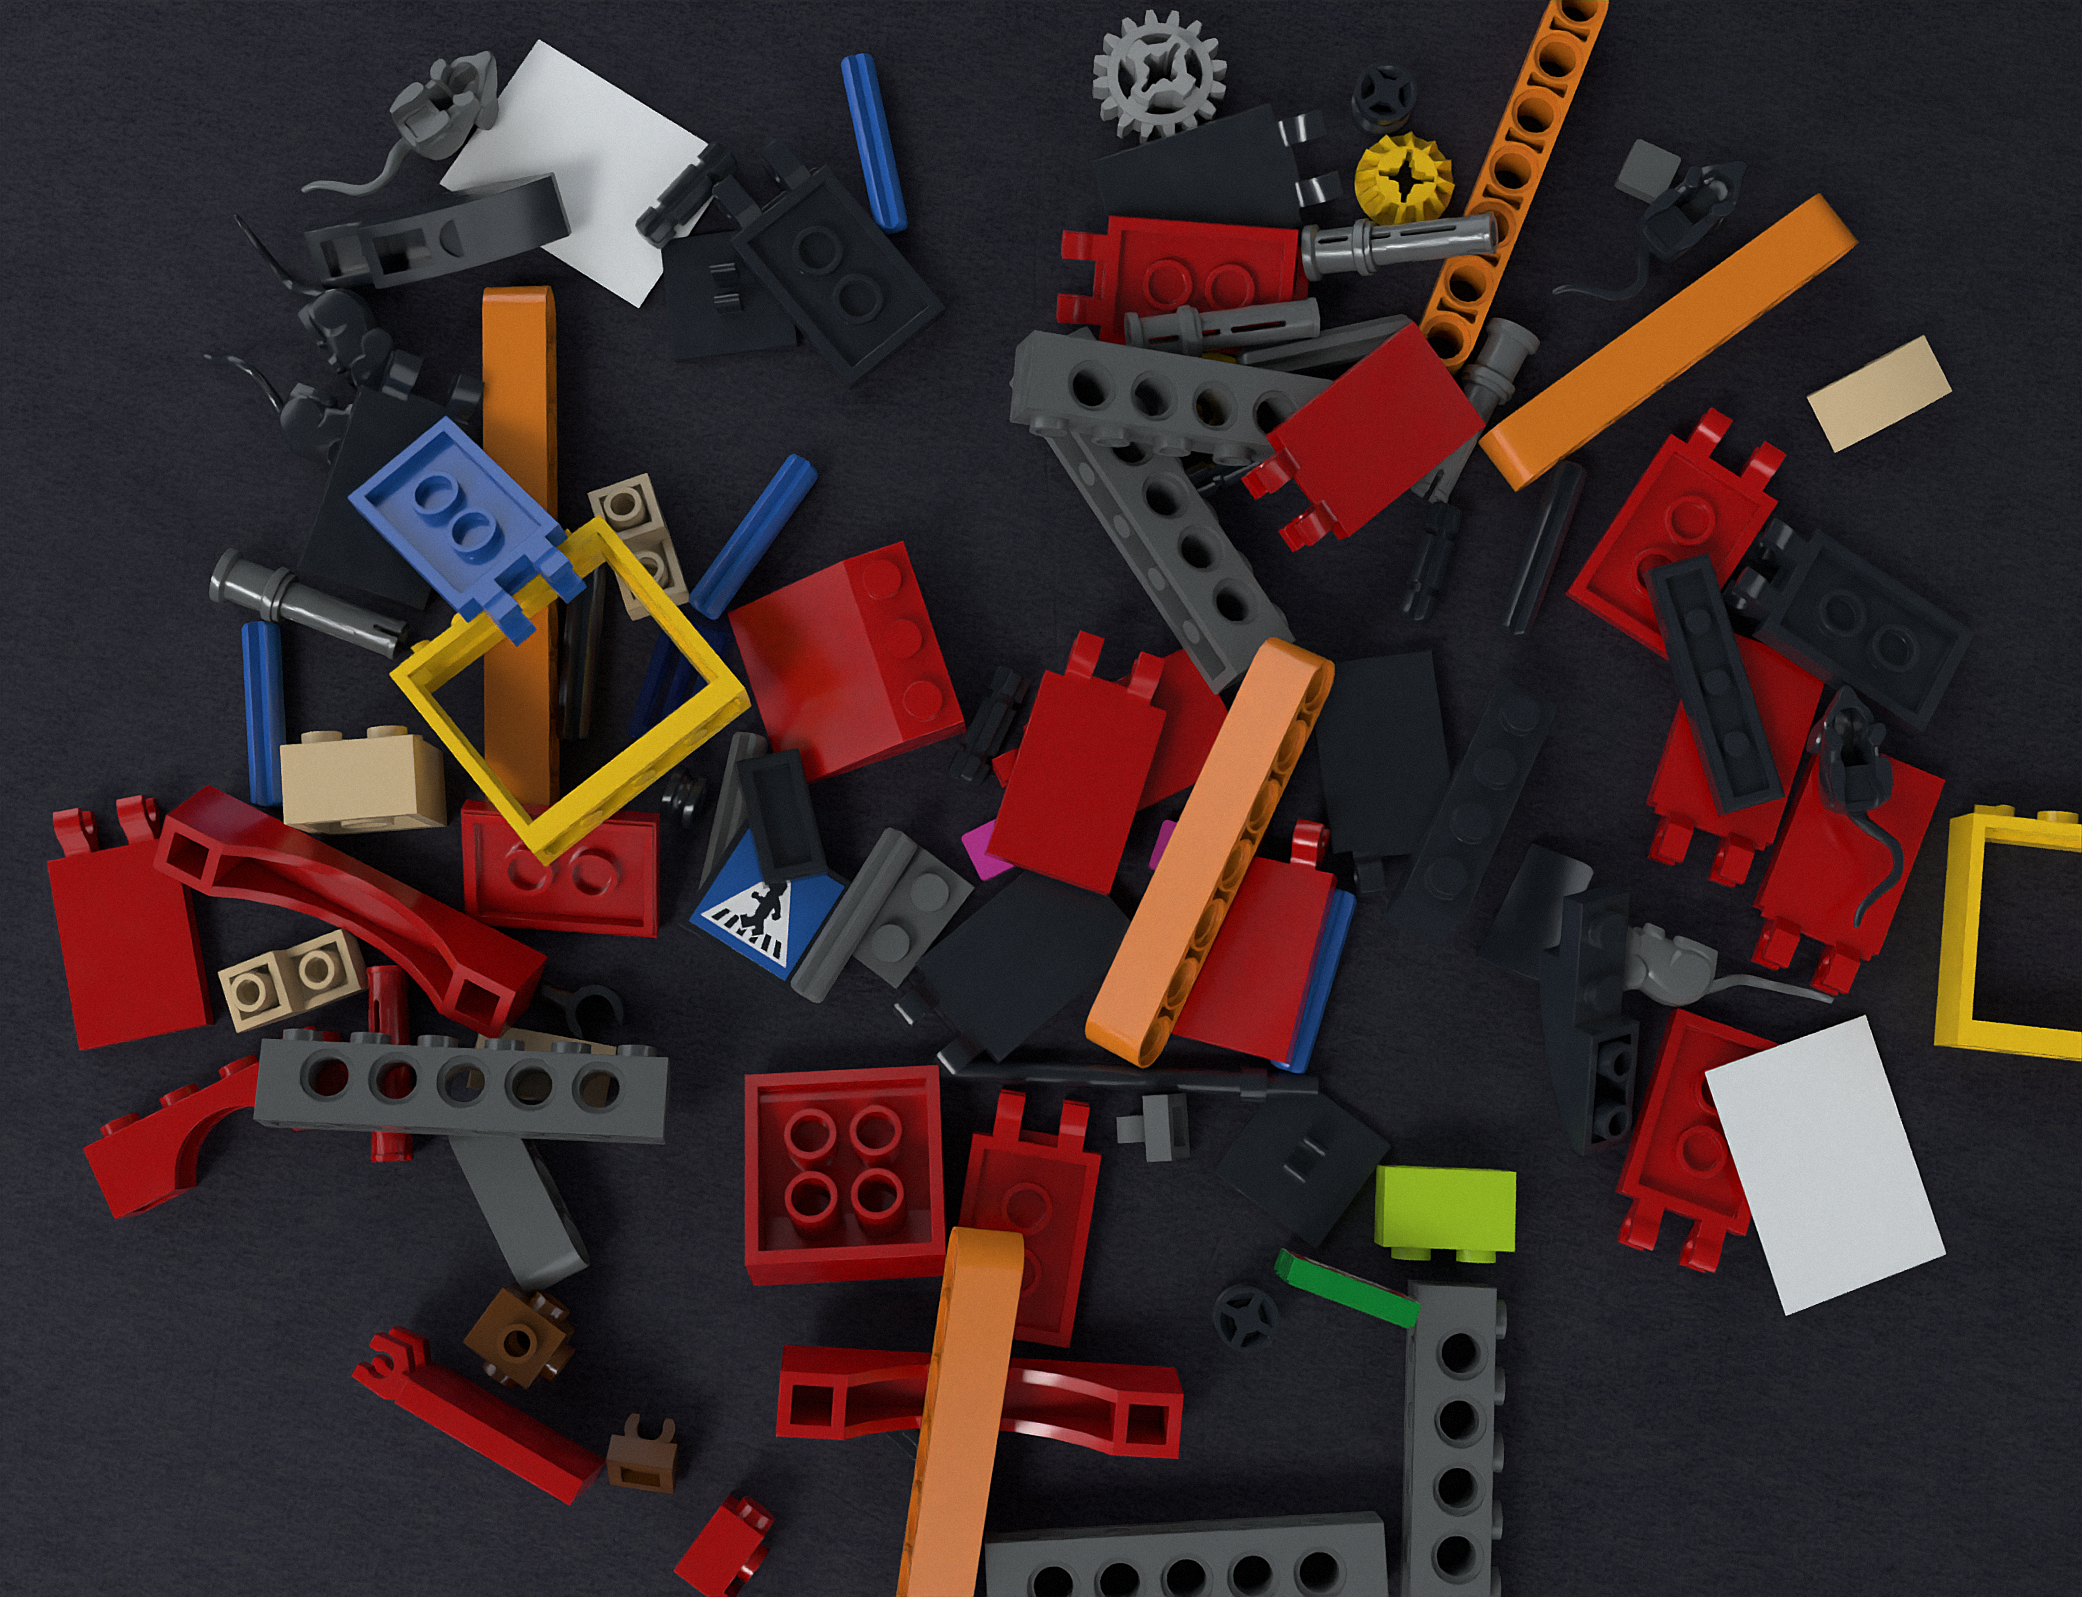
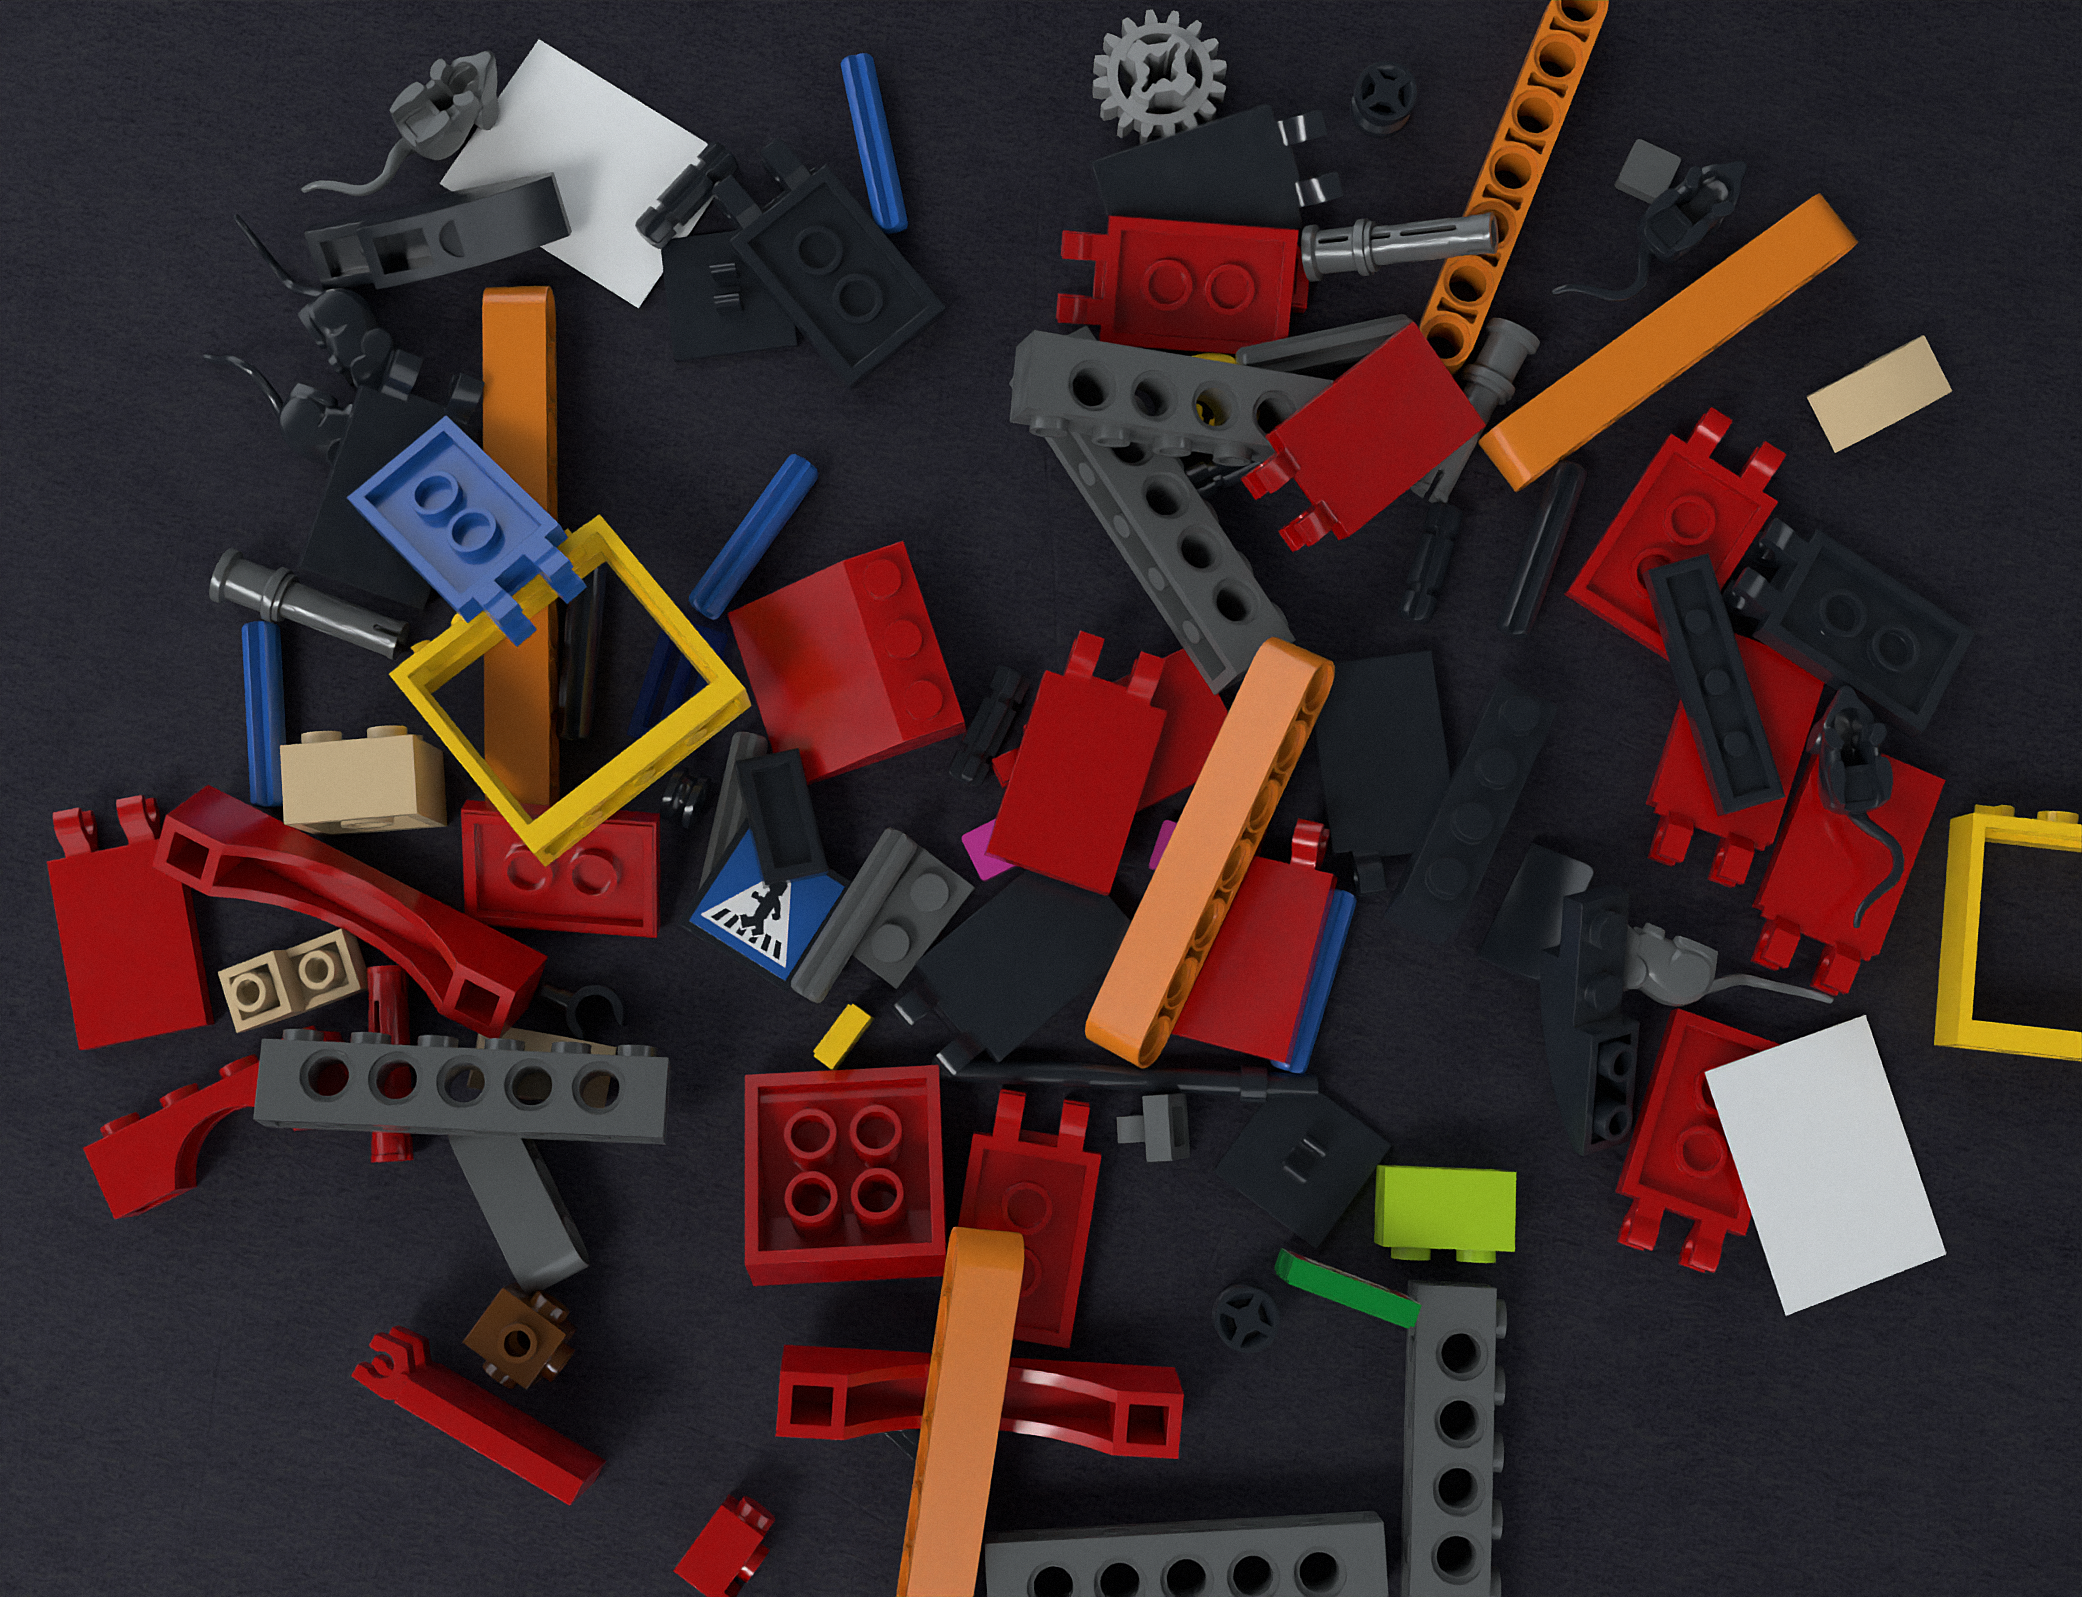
(638, 521): tan slope -> none
(643, 1462): reddish brown tile -> none
(843, 1036): none -> yellow tile
(1295, 320): dark grey pin -> none
(1381, 196): yellow gear -> none

